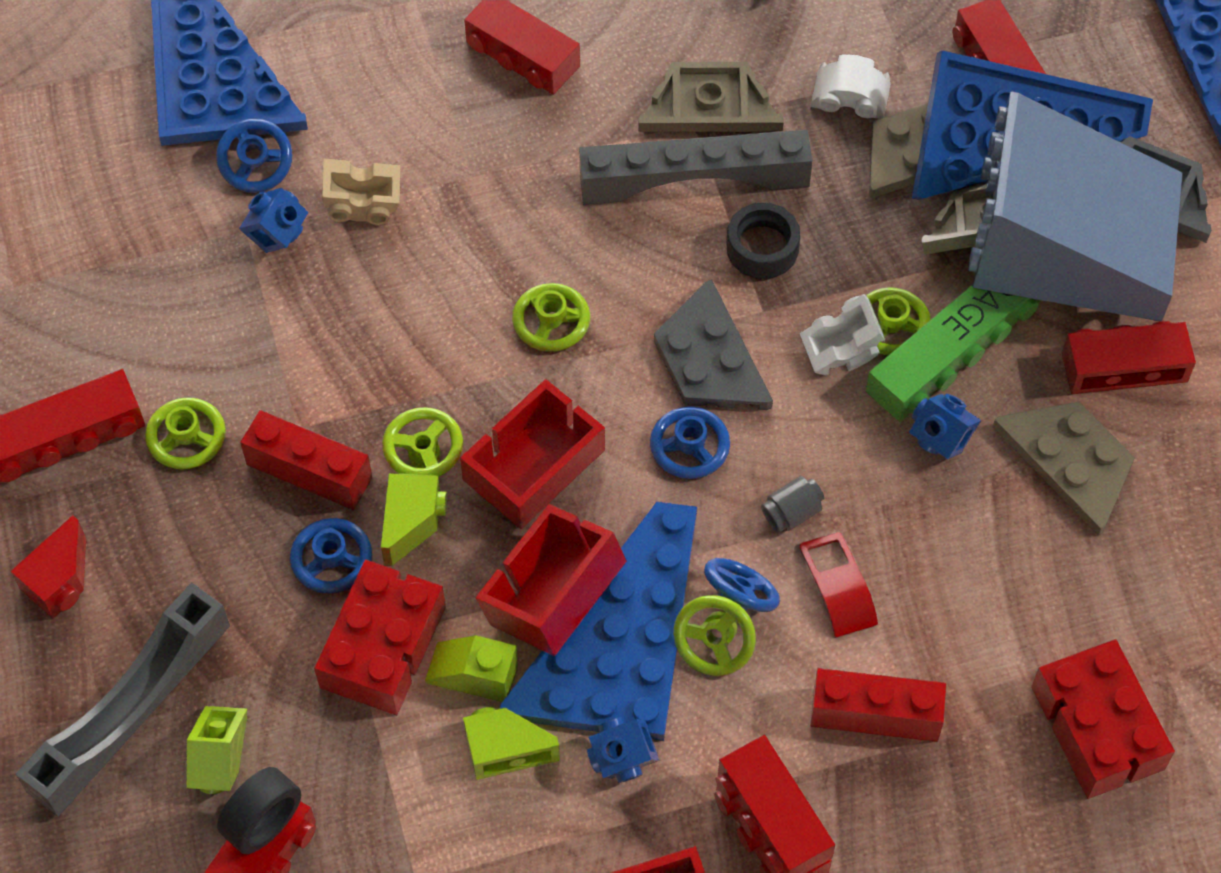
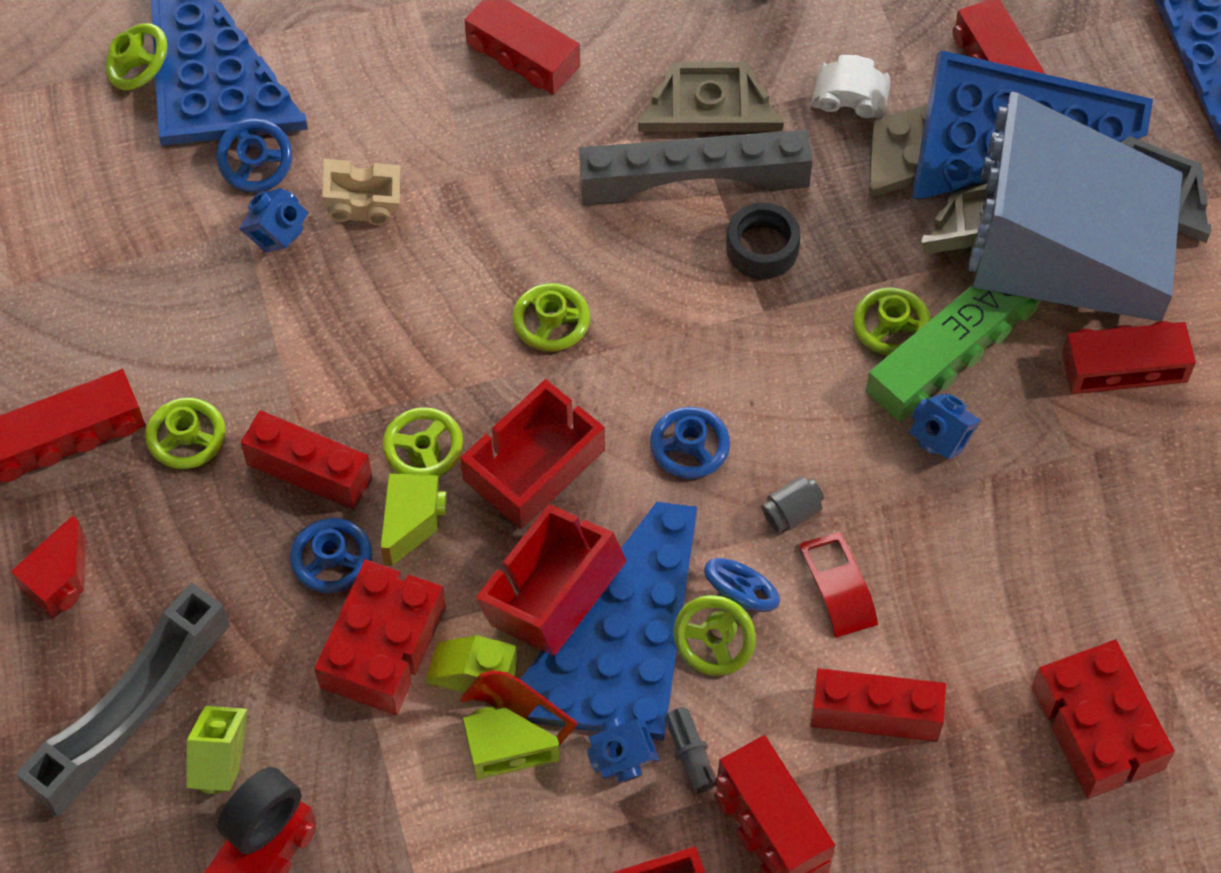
(128, 52): none -> lime piece
(509, 692): none -> red piece
(691, 750): none -> dark grey axle
(709, 355): dark grey wing -> none
(844, 340): white cylinder -> none
(1072, 456): dark tan wing -> none

